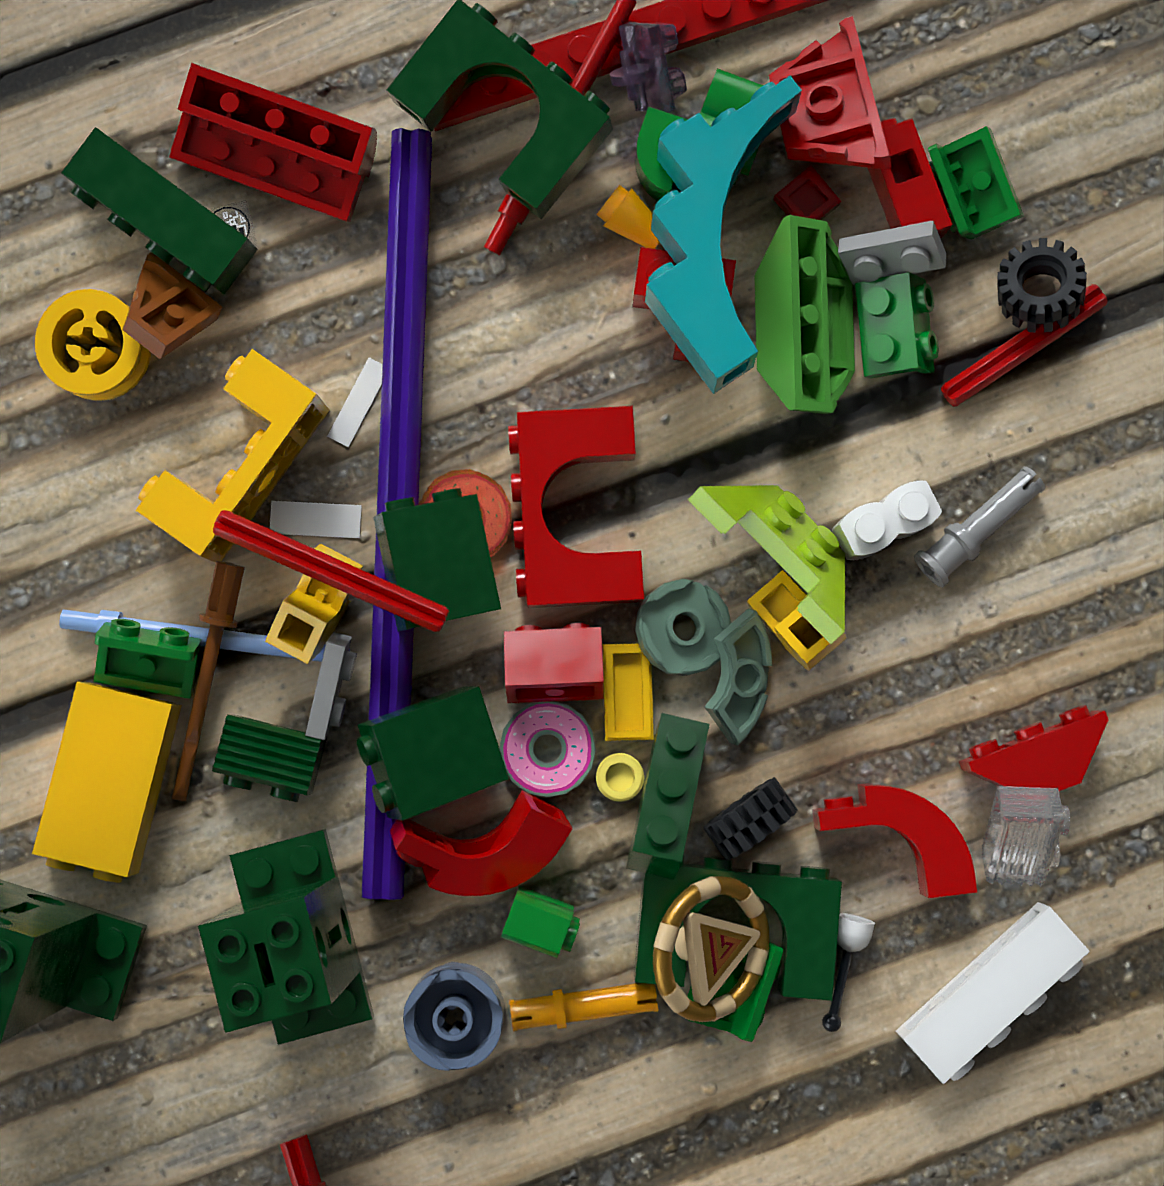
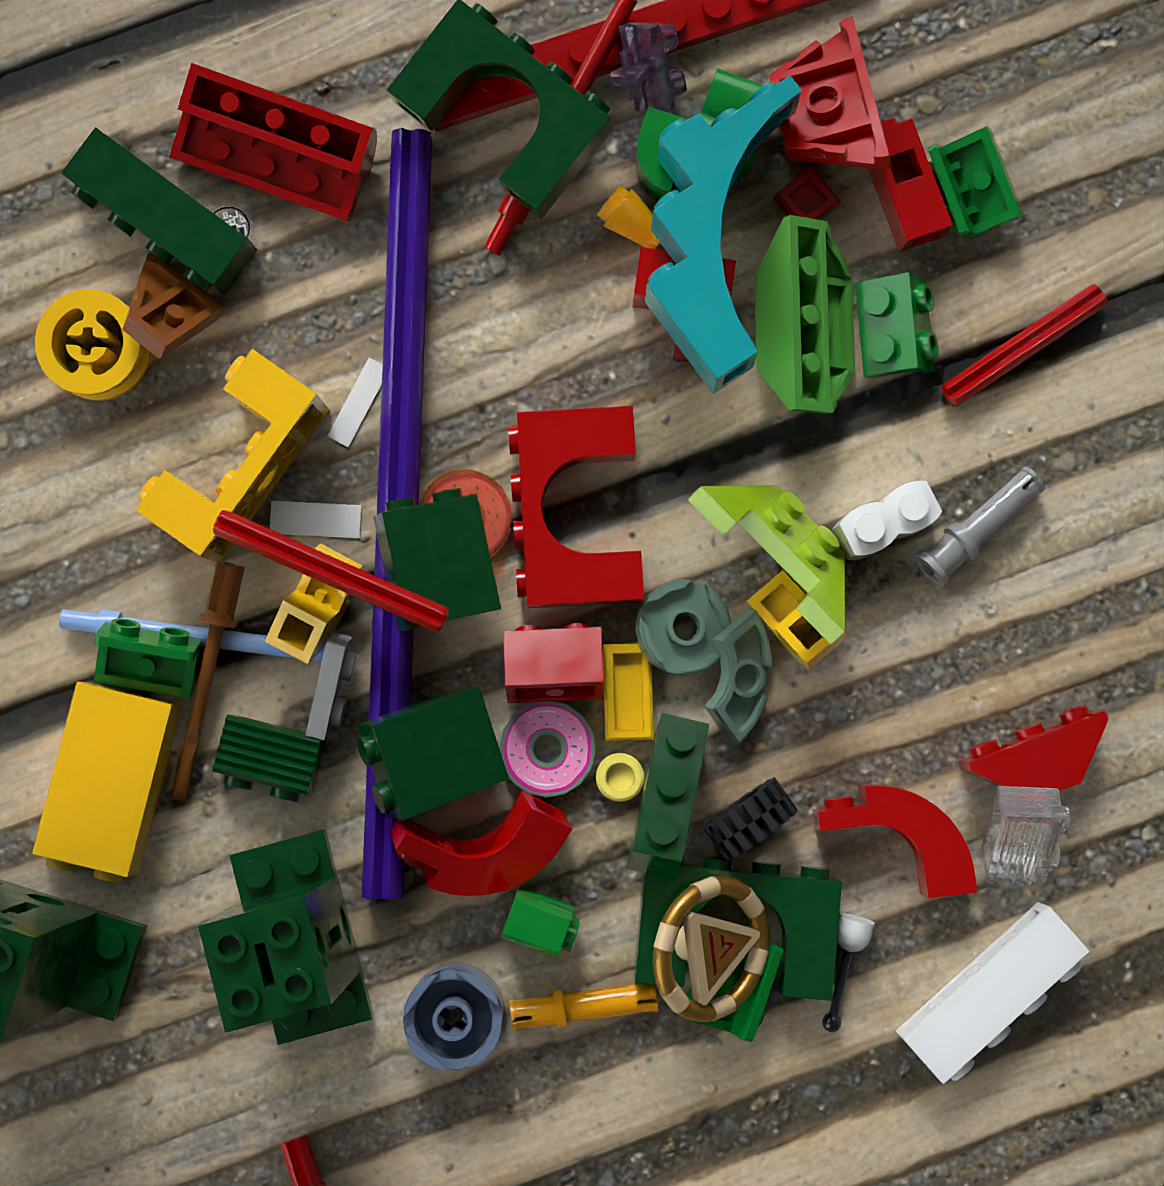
(892, 252): light grey plate -> none
(1041, 261): black tyre -> none

